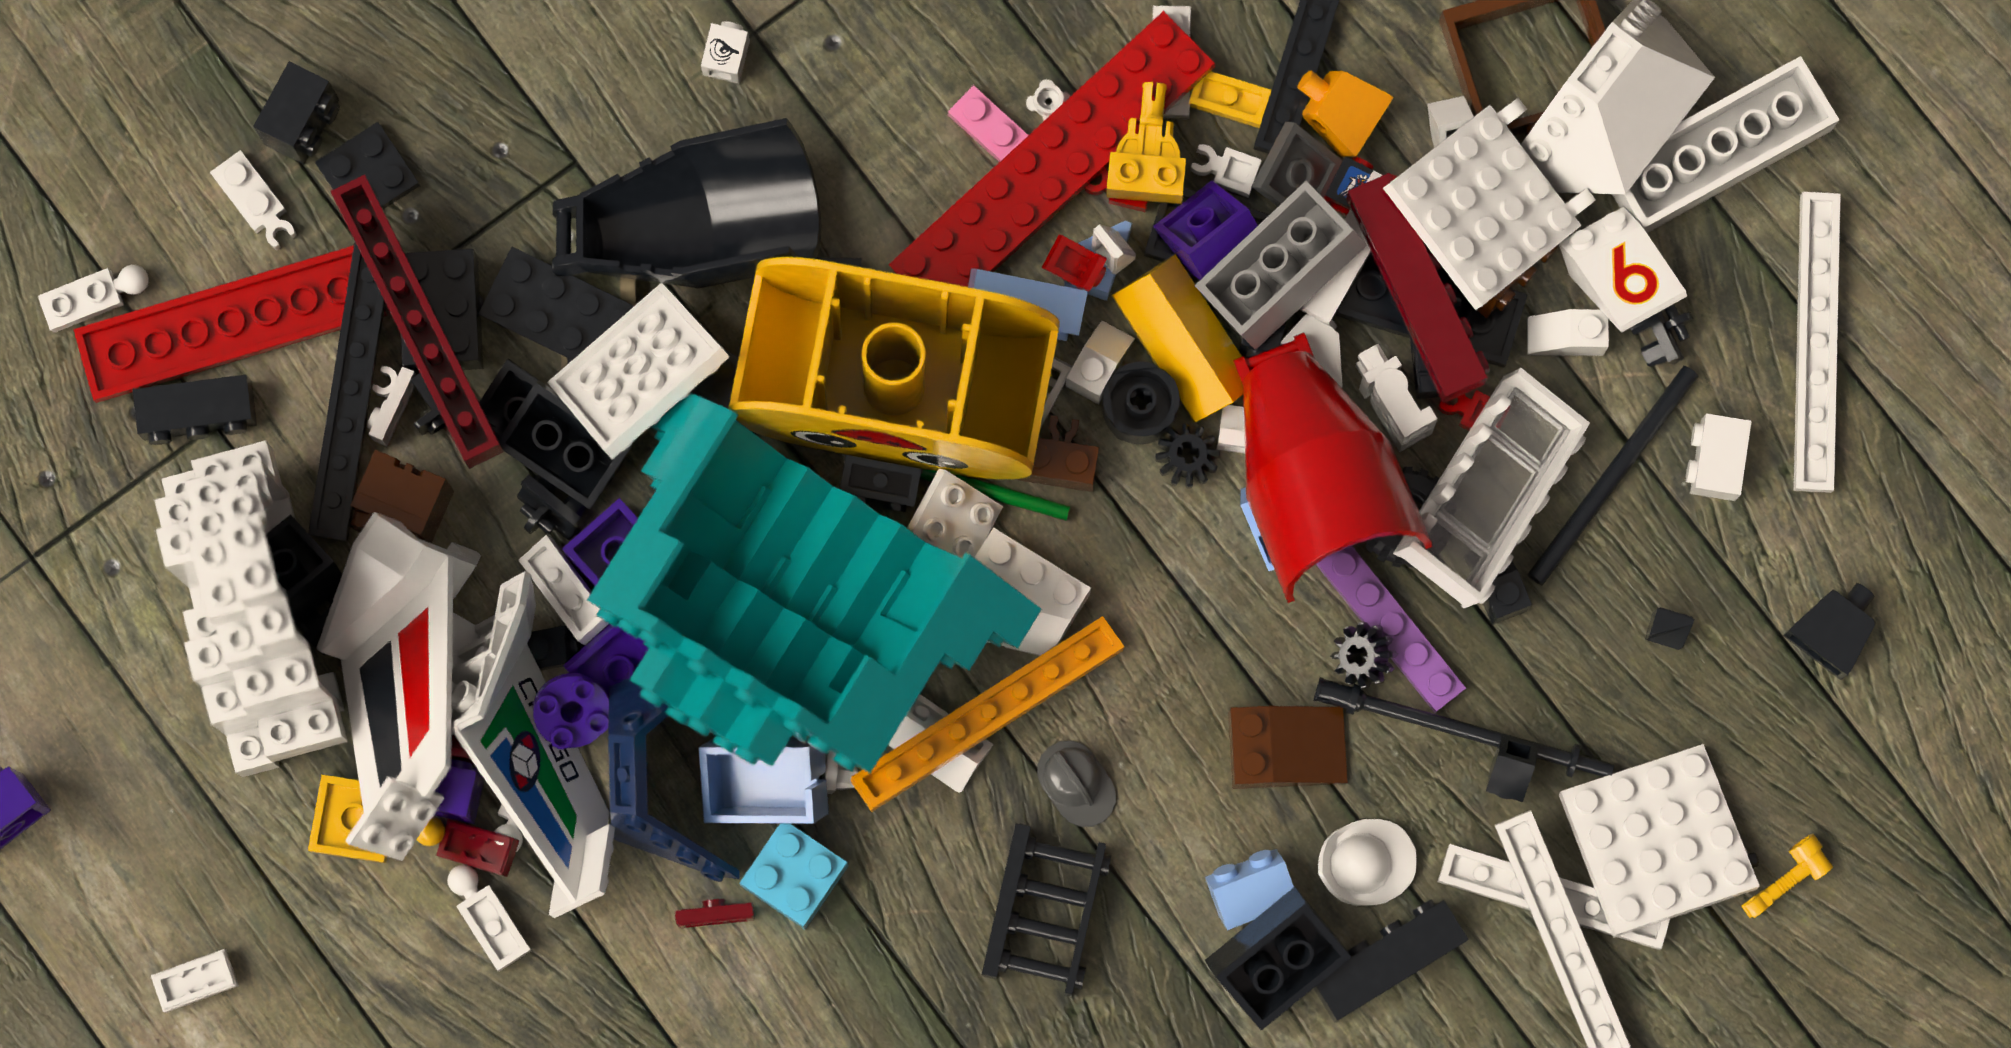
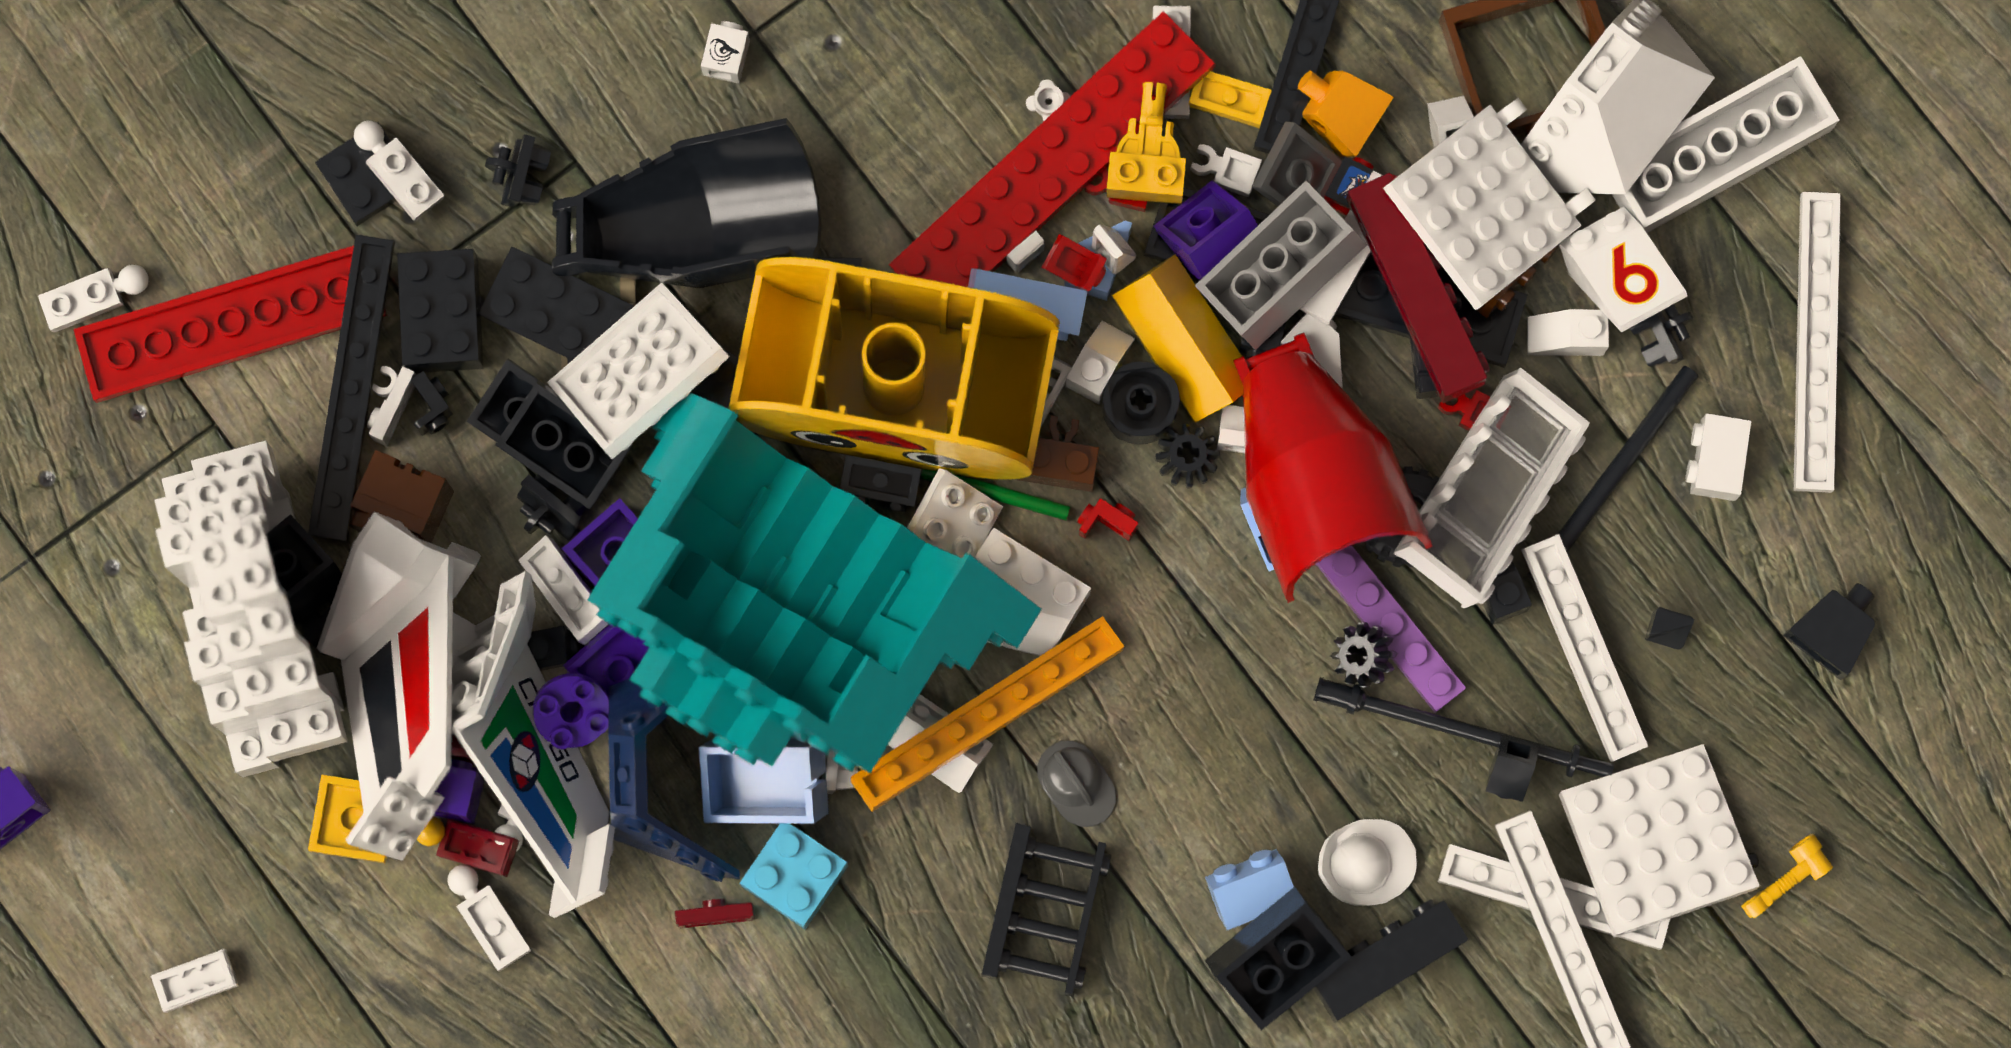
(195, 409): black brick -> none
(252, 197): white plate -> none
(297, 113): black brick -> none
(398, 170): none -> white plate
(417, 322): dark red brick -> none
(524, 156): none -> black hips
(986, 124): bright pink plate -> none
(1025, 252): none -> white tile
(1115, 518): none -> red bracket
(1287, 746): reddish brown slope -> none
(1392, 400): white hips -> none
(1584, 648): none -> white plate

